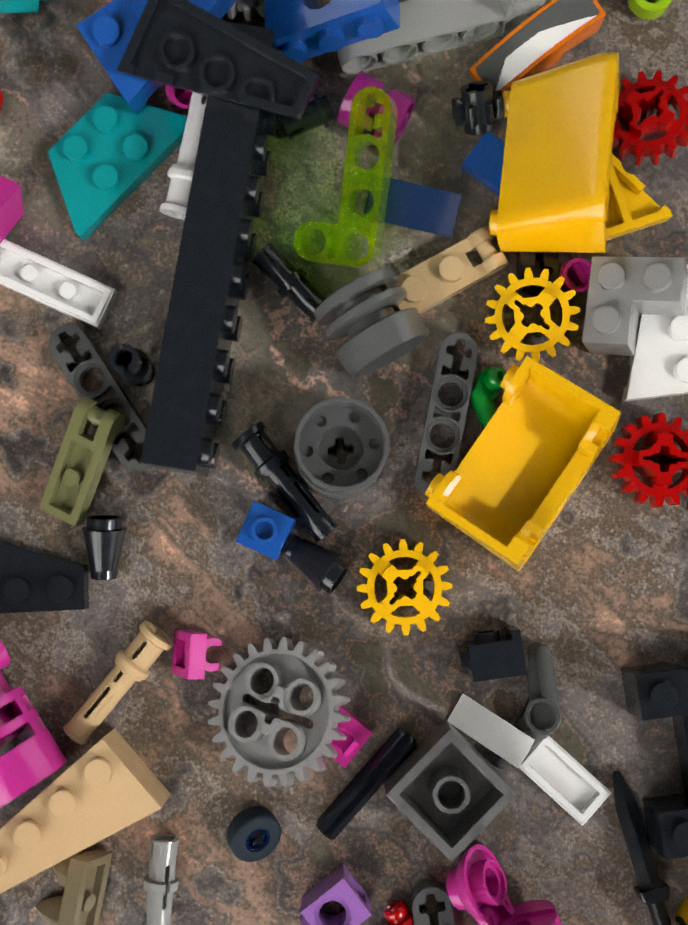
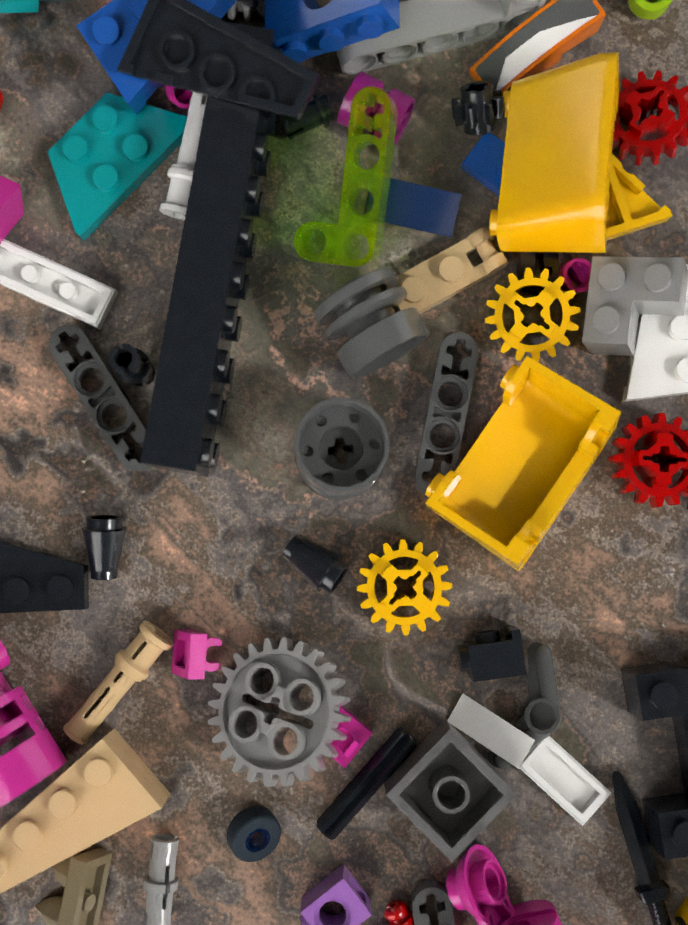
(81, 461): olive plate -> none
(266, 531): blue brick -> none
(273, 466): black pin -> none
(289, 280): black pin -> none
(486, 392): green arm -> none

